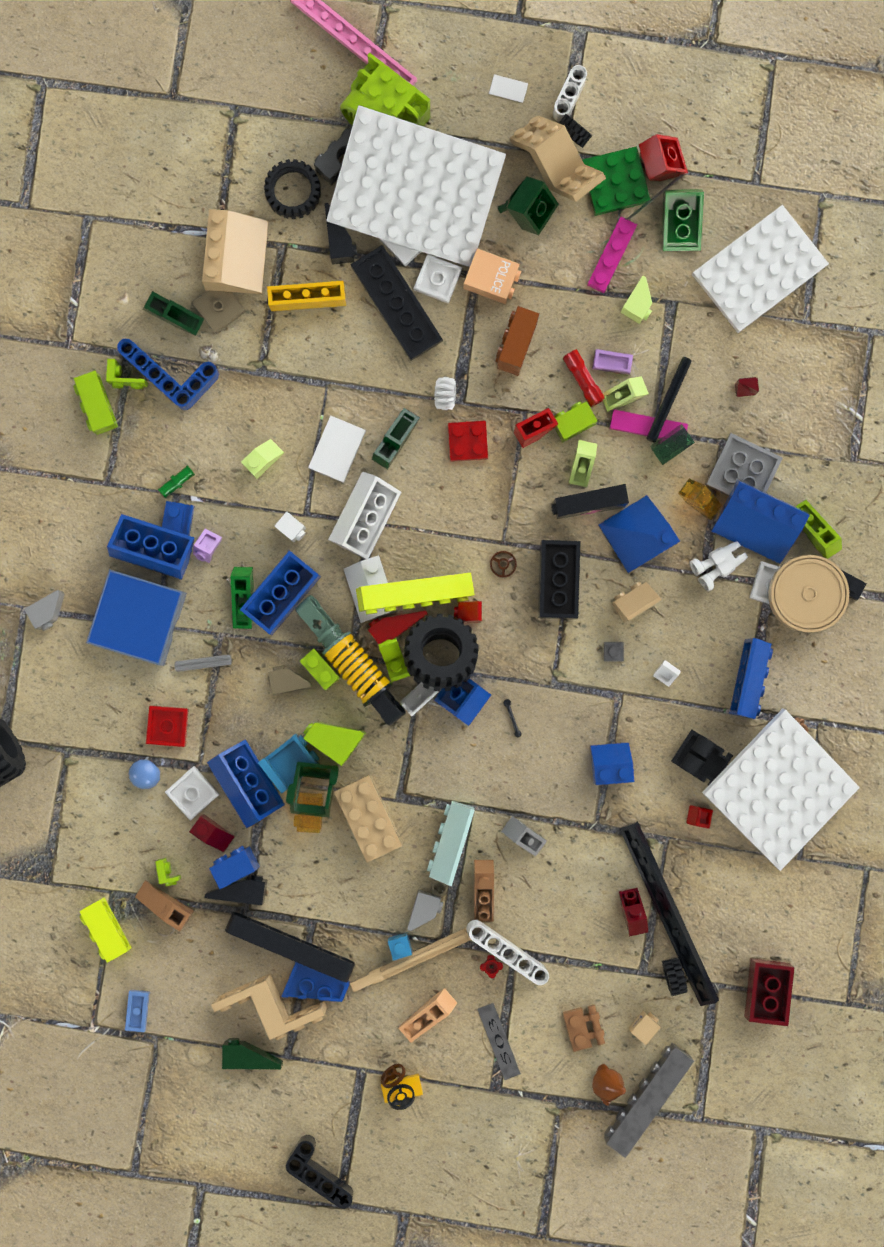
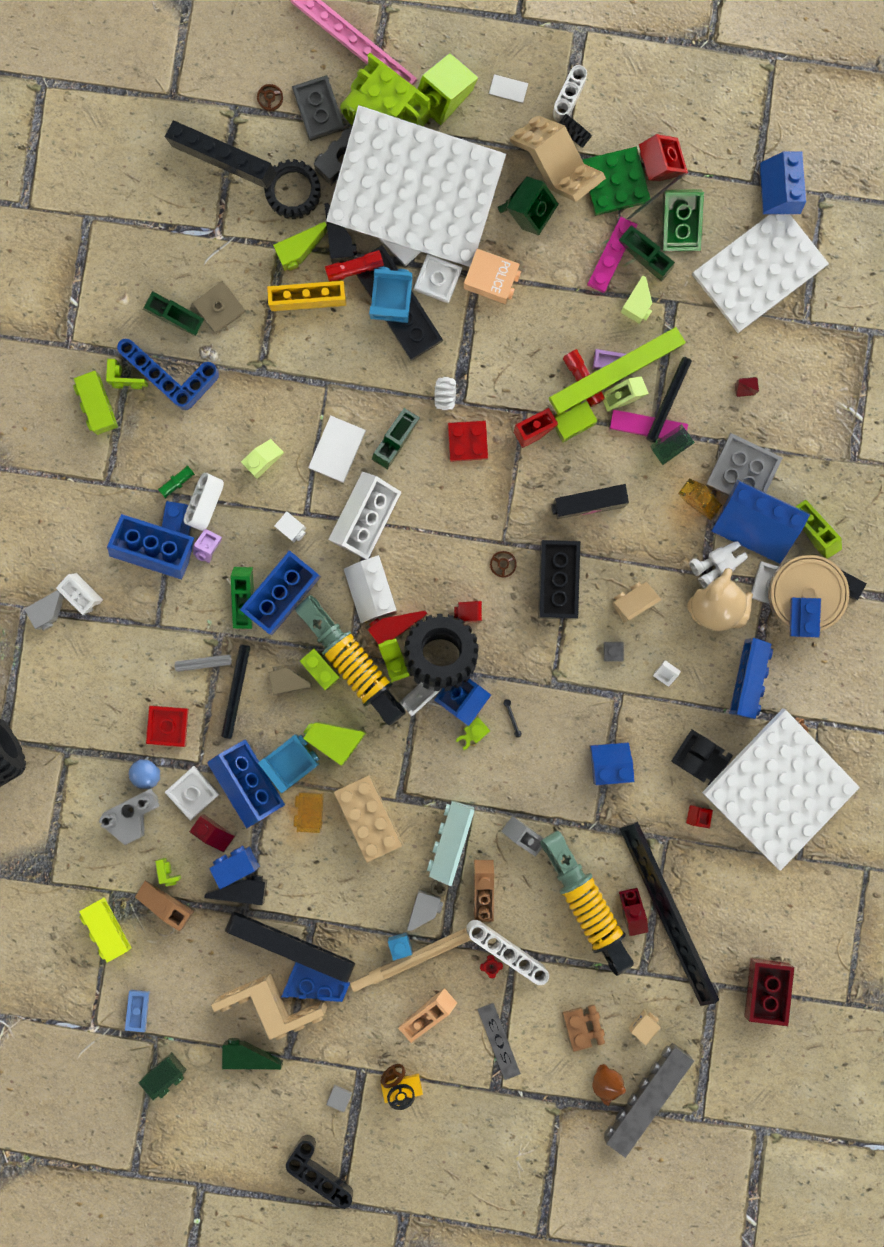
(79, 593): none -> white hinge
(129, 825): none -> light grey piece
(136, 617): blue tile -> none
(162, 1076): none -> clear green brick
(203, 501): none -> white beam
(220, 154): none -> black brick
(234, 252): tan slope -> none
(235, 691): none -> black axle
(274, 93): none -> reddish brown piece
(297, 248): none -> lime slope
(313, 771): dark green piece -> none
(318, 107): none -> dark grey tile
(339, 1098): none -> light grey tile
(368, 262): none -> red axle
(391, 295): none -> dark azure panel
(414, 592): neon yellow brick -> none
(447, 87): none -> slope
(474, 731): none -> lime plate
(516, 340): dark orange brick -> none
(583, 463): yellowish green slope -> none
(588, 905): none -> piece
(616, 370): none -> lime tile
(638, 533): blue slope -> none
(647, 253): none -> dark green slope
(674, 976): black tyre -> none
(721, 604): none -> tan piece
(783, 183): none -> blue slope
(805, 617): none -> blue plate

